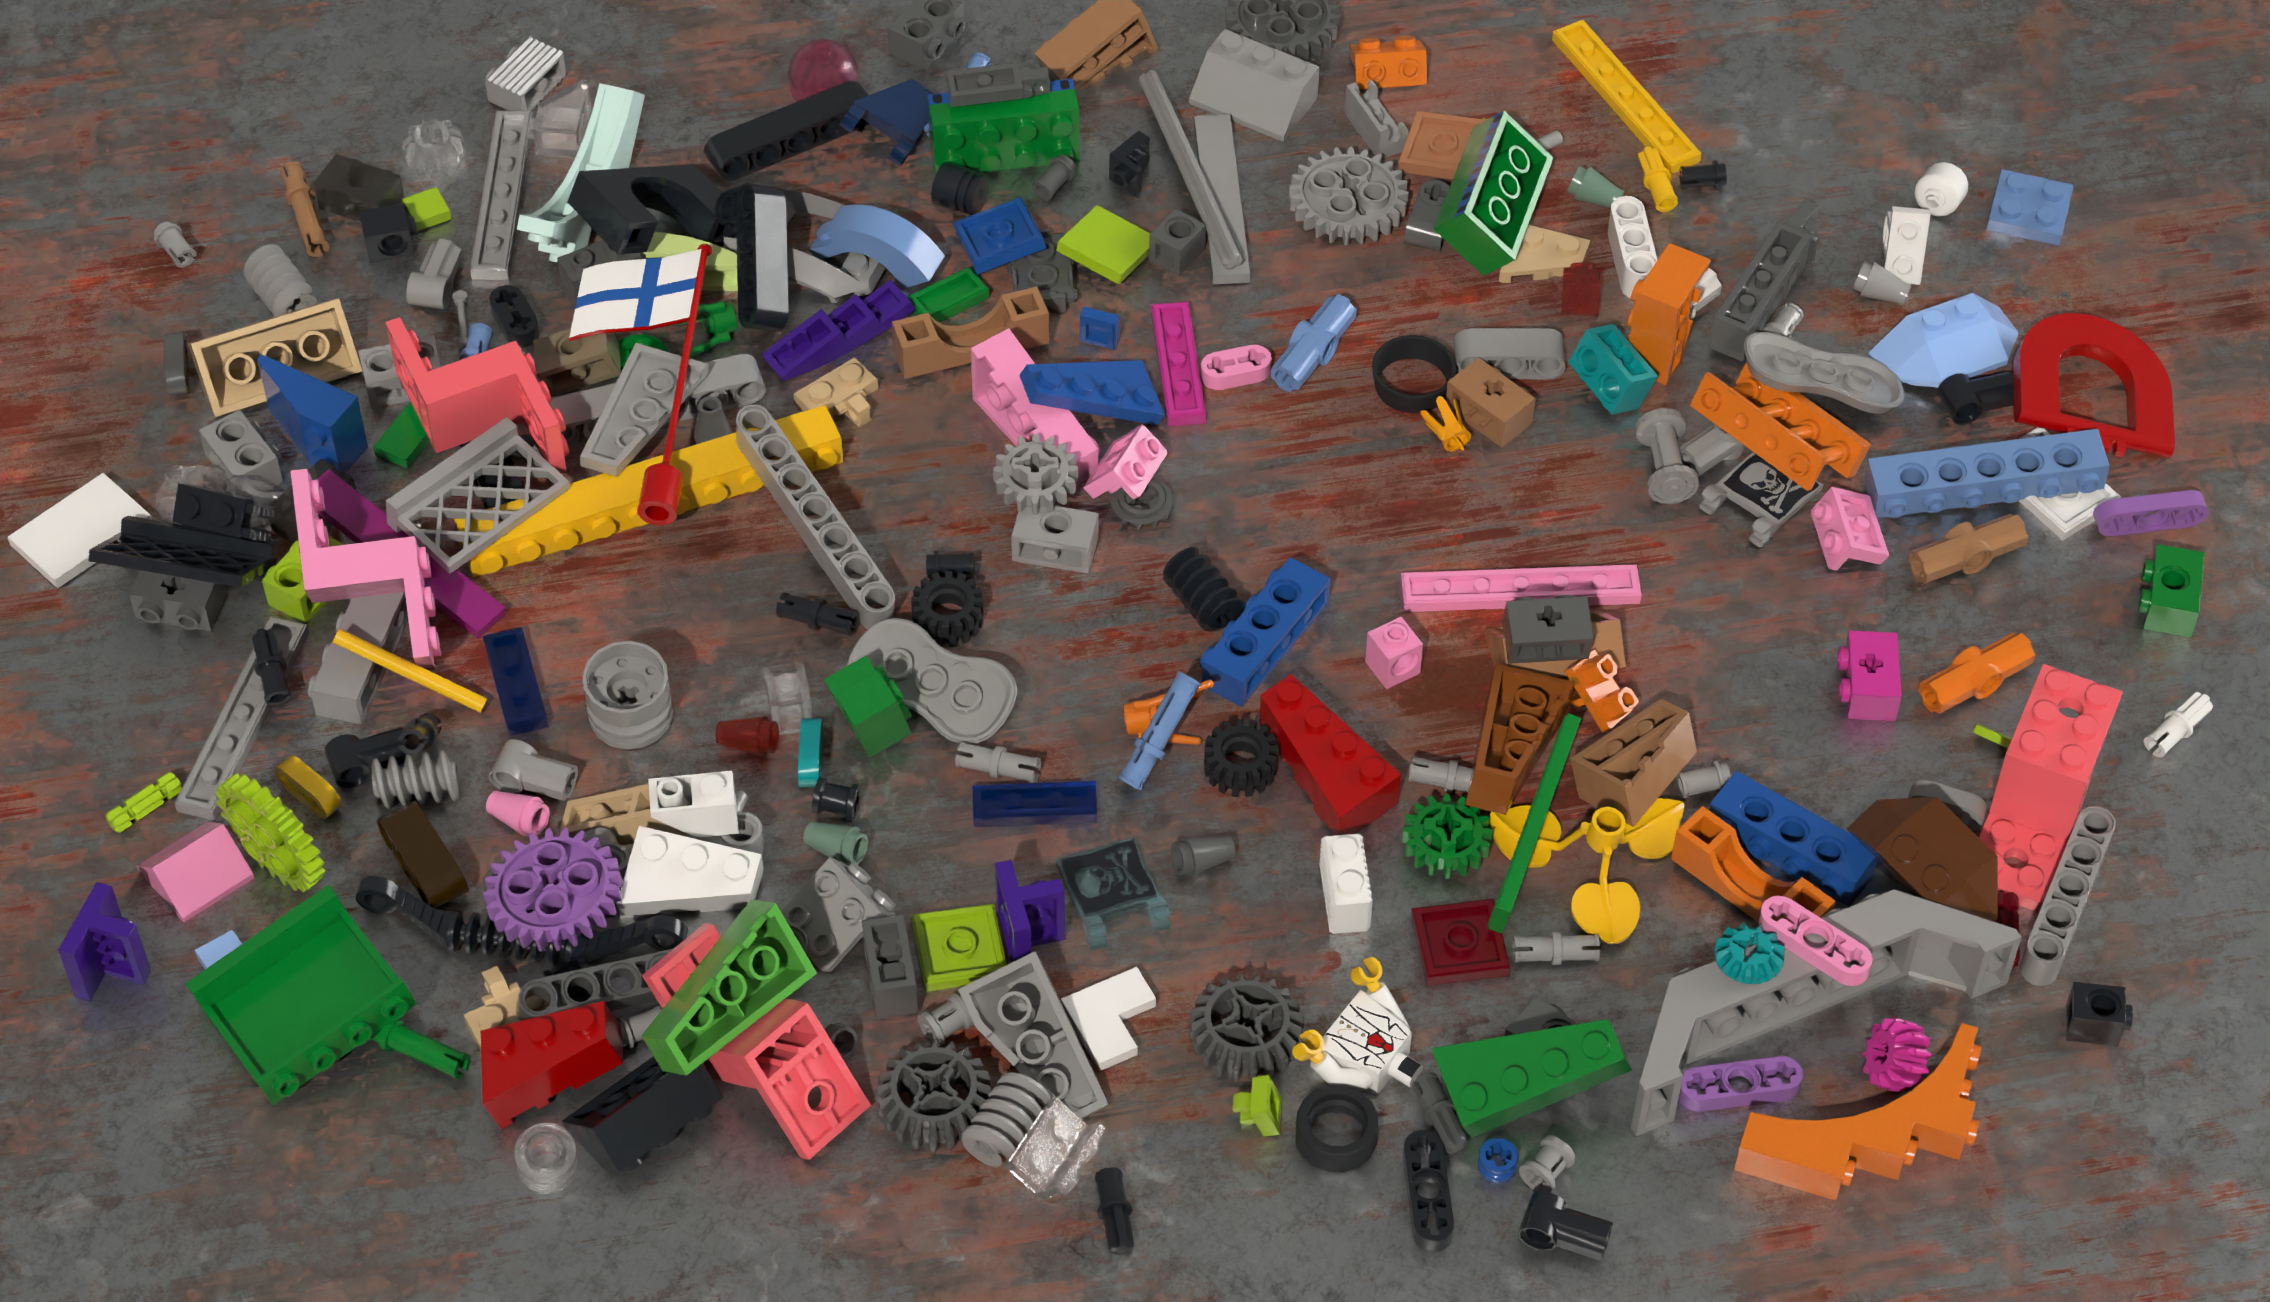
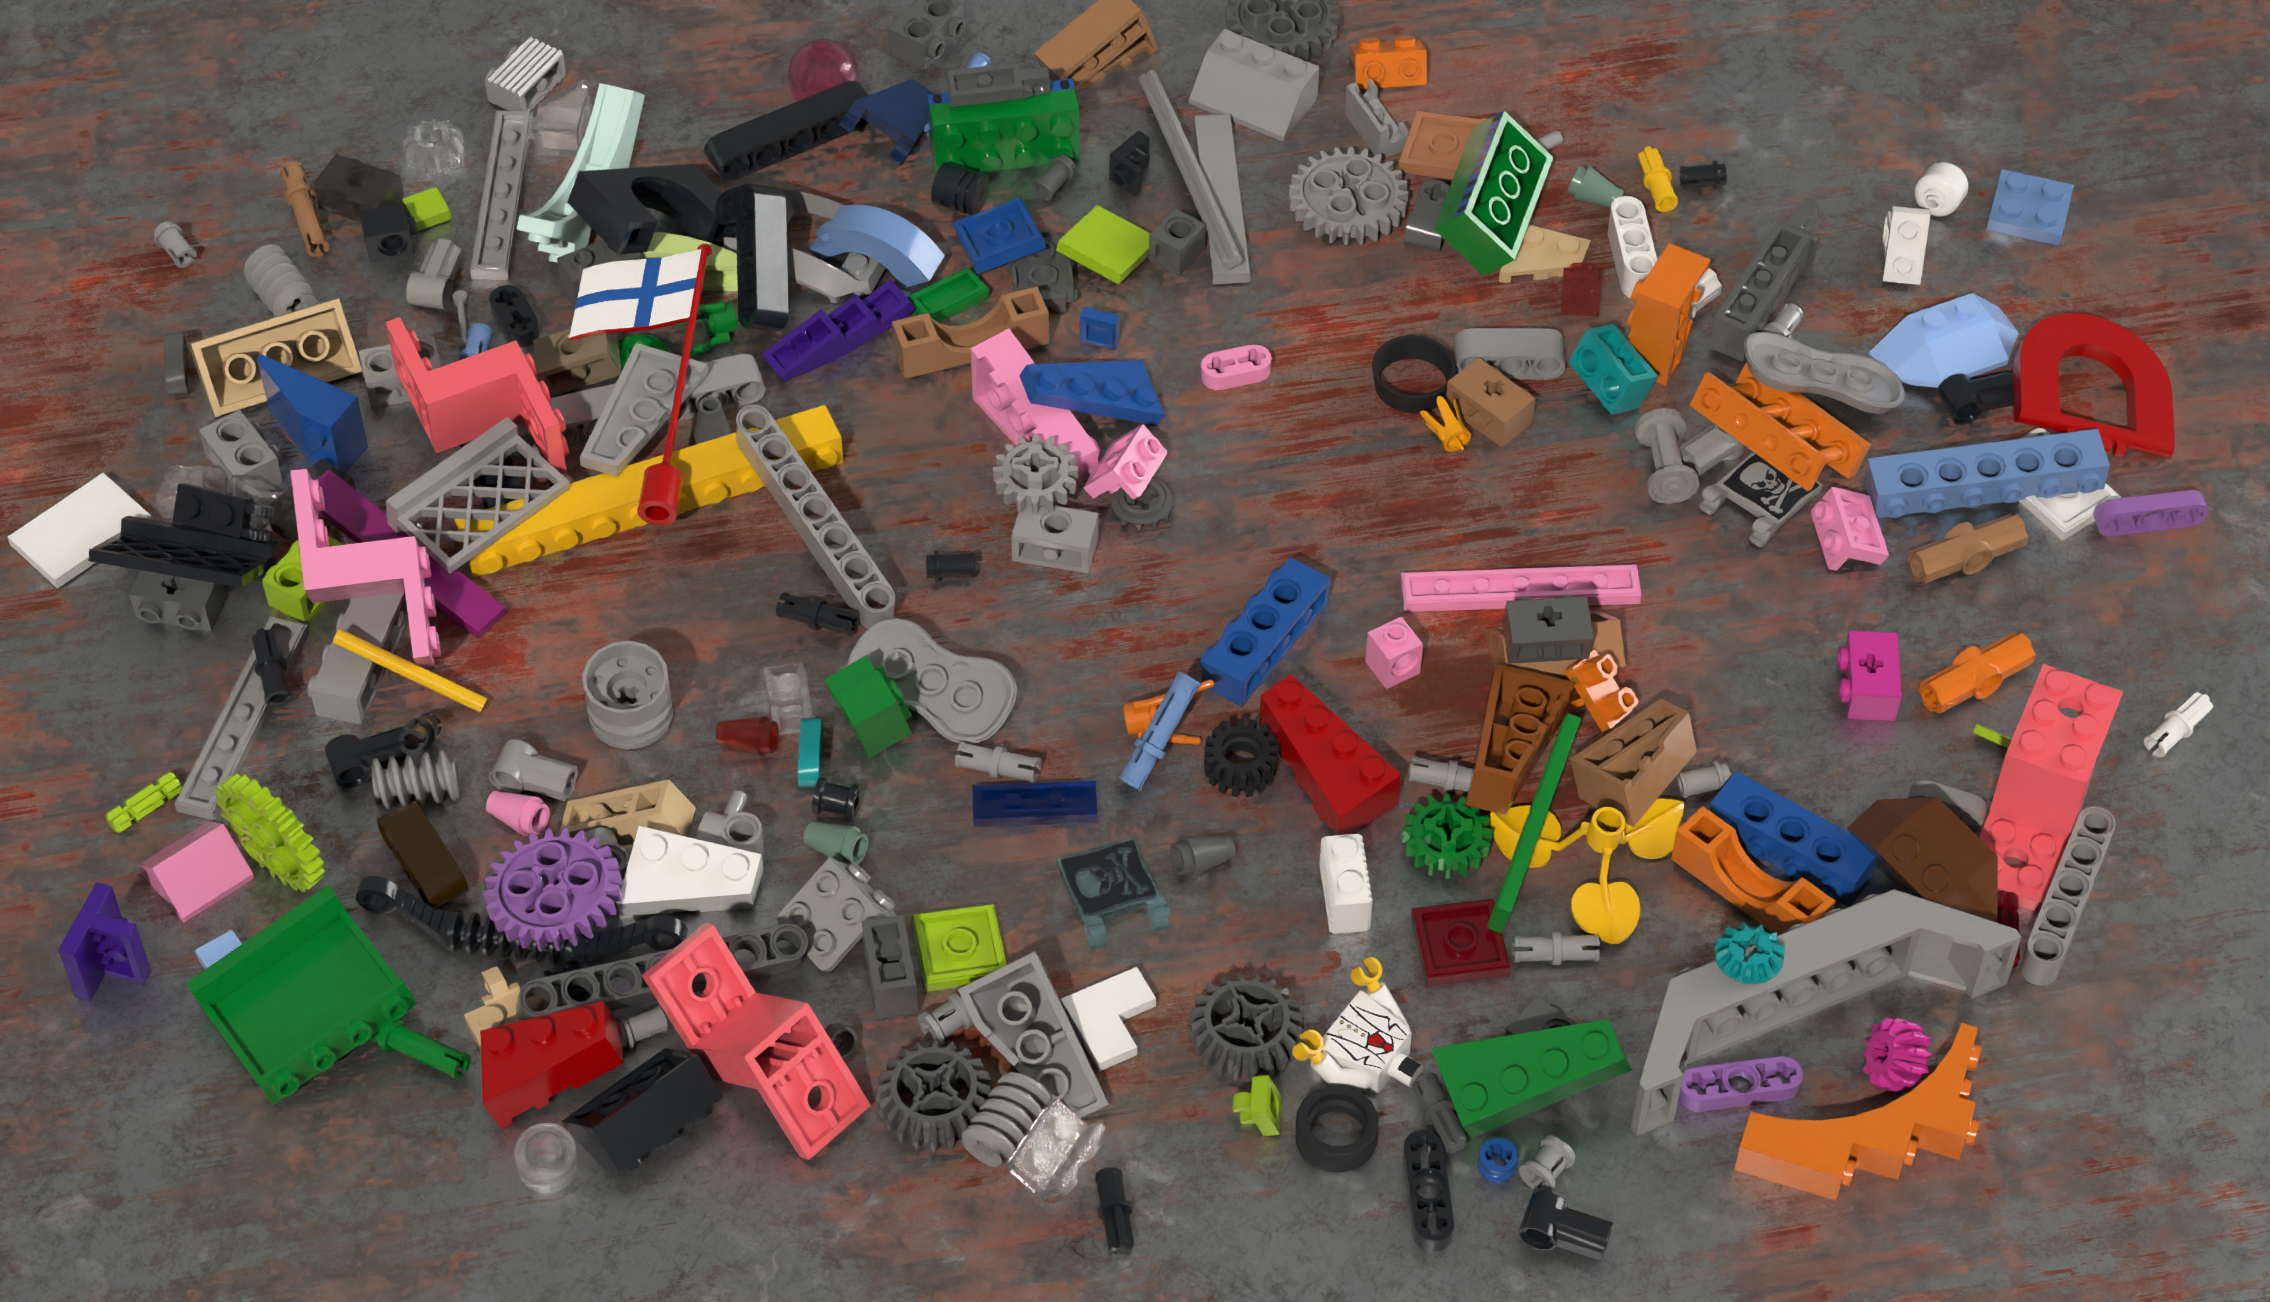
(308, 787): yellow beam -> none
(403, 439): green tile -> none
(515, 681): clear blue tile -> none
(696, 803): white slope -> none
(730, 989): bright green wedge -> none
(842, 392): tan hinge -> none
(950, 591): black tyre -> none
(1028, 913): dark purple bracket -> none
(1178, 364): dark pink tile -> none
(1202, 589): black piece -> none
(1313, 343): medium blue piece -> none
(1625, 95): yellow tile -> none
(1818, 957): bright pink beam -> none
(1880, 284): light grey cone -> none
(2086, 1025): black brick -> none
(2173, 590): green brick -> none

